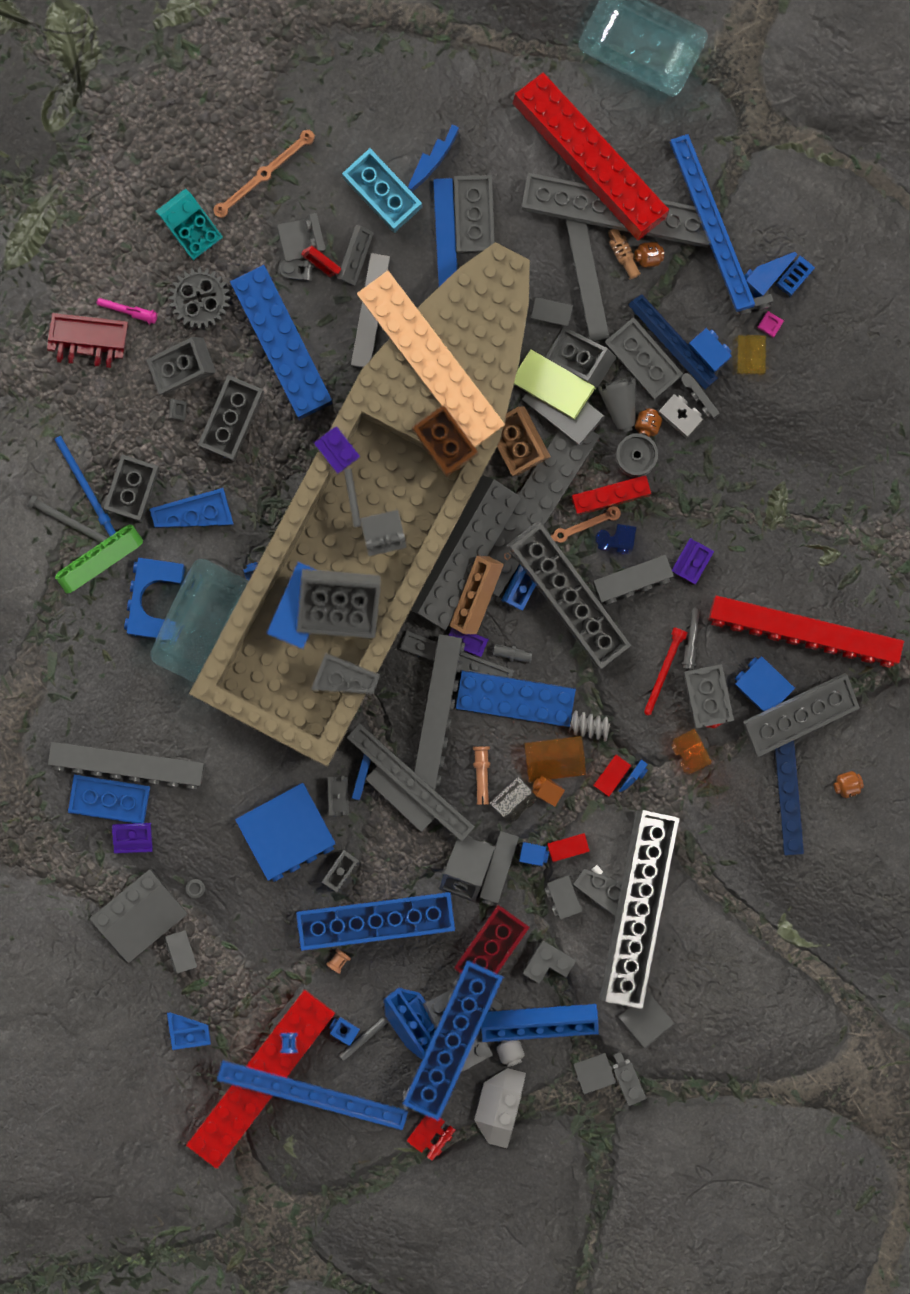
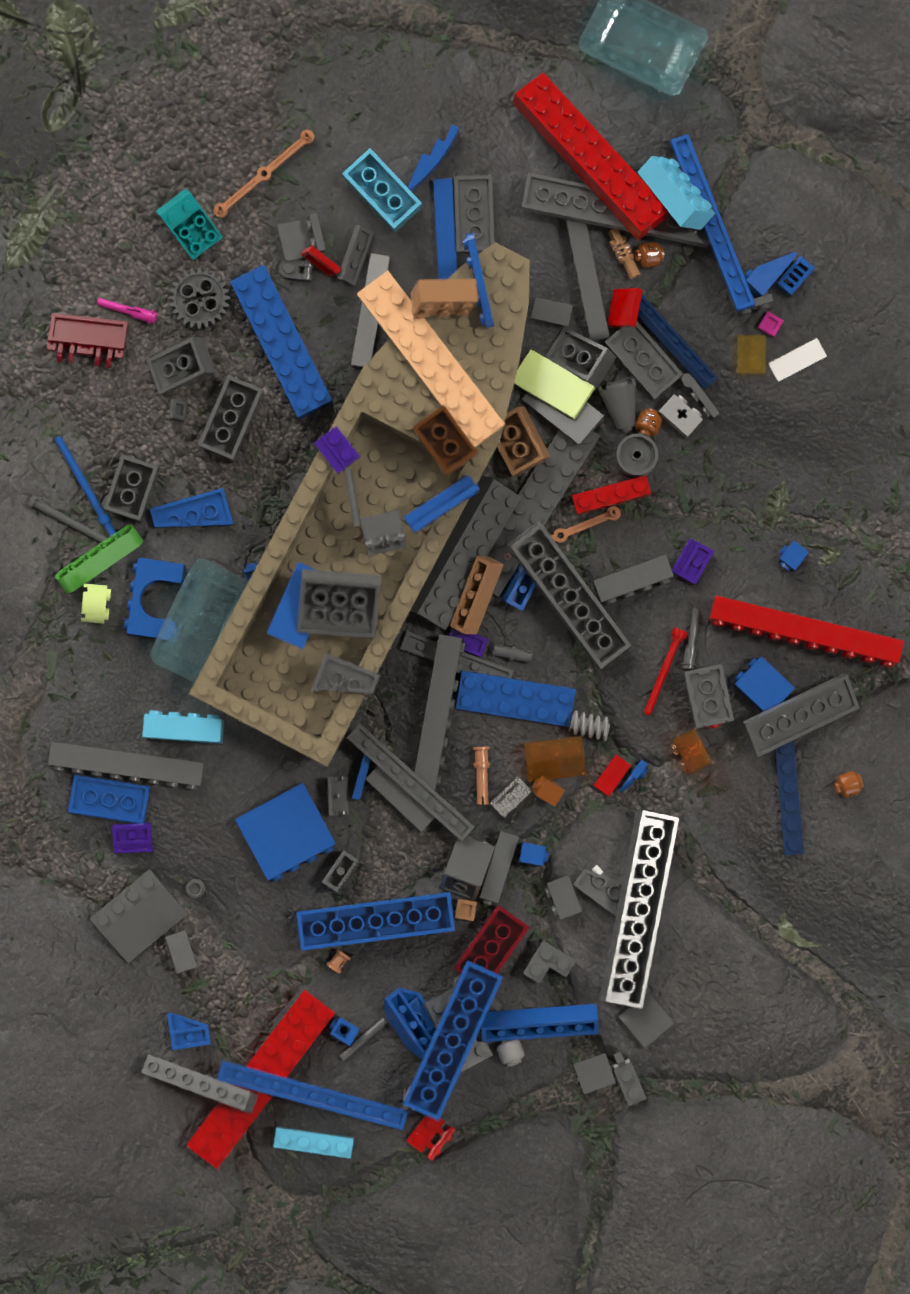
(95, 603): none -> yellowish green brick
(183, 728): none -> medium azure brick
(199, 1083): none -> dark grey brick
(288, 1042): blue bush -> none
(313, 1142): none -> medium azure brick
(441, 504): none -> blue fence
(444, 297): none -> medium nougat brick
(465, 909): none -> medium nougat plate
(474, 263): none -> blue piece
(499, 1106): light grey wedge -> none
(568, 847): red tile -> none
(622, 540): clear blue brick -> none
(624, 307): none -> red tile
(676, 192): none -> medium azure brick
(710, 349): blue brick -> none
(792, 556): none -> blue brick
(797, 359): none -> white sticker

